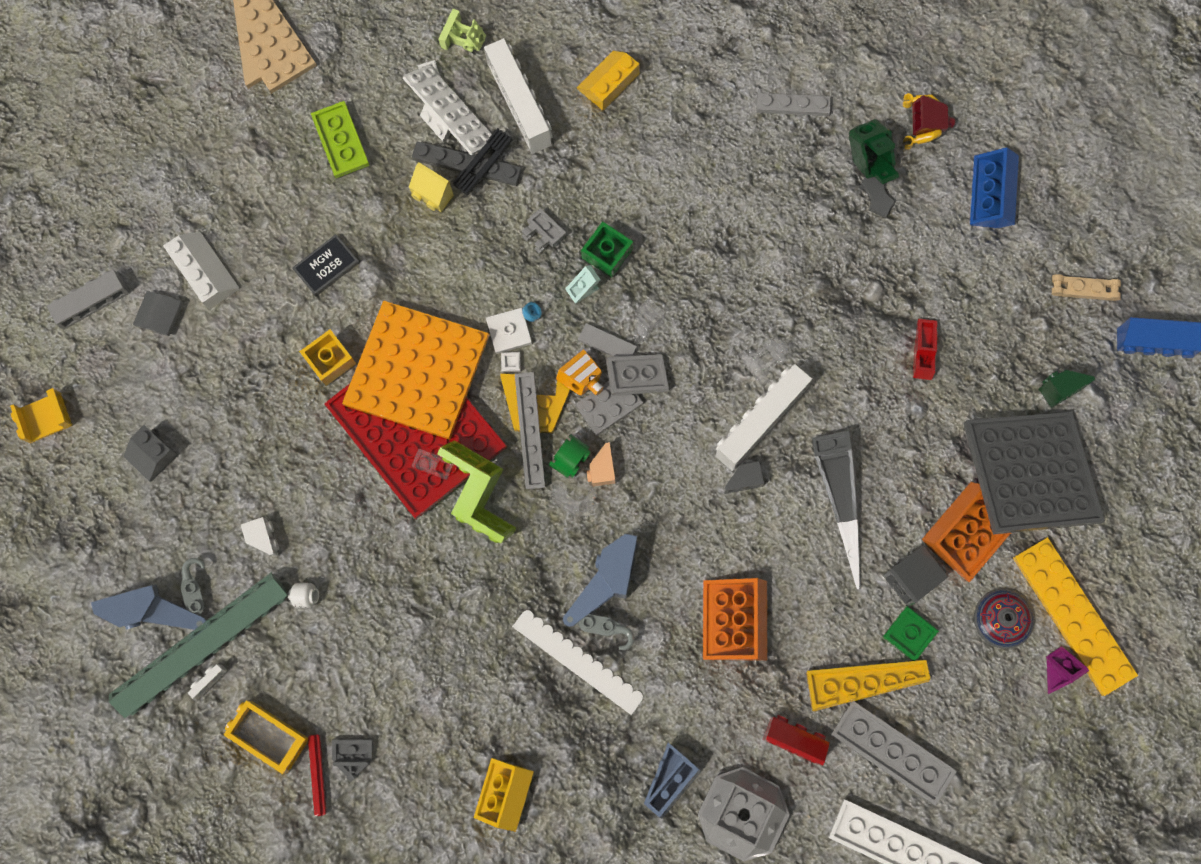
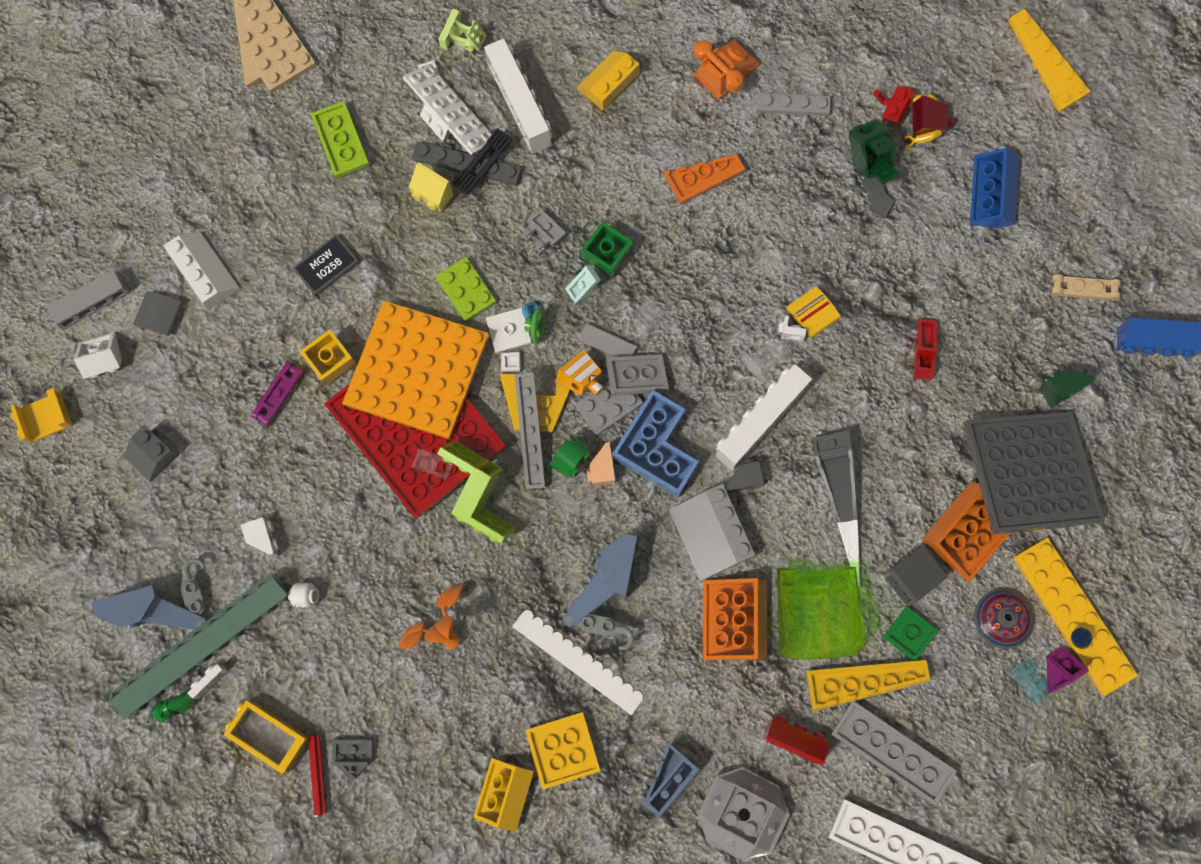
(98, 355): none -> white slope
(165, 709): none -> green arm
(277, 393): none -> magenta plate
(442, 630): none -> orange plant
(465, 289): none -> lime plate
(536, 325): none -> bright green piece
(562, 750): none -> yellow plate
(646, 447): none -> medium blue brick
(697, 179): none -> orange wing
(711, 532): none -> light grey slope
(724, 67): none -> orange piece
(793, 333): none -> white bracket
(813, 312): none -> yellow slope
(819, 613): none -> clear neon green windscreen
(896, 105): none -> red plate
(1035, 688): none -> clear light blue hinge
(1059, 77): none -> yellow wing
(1081, 638): none -> clear blue tile

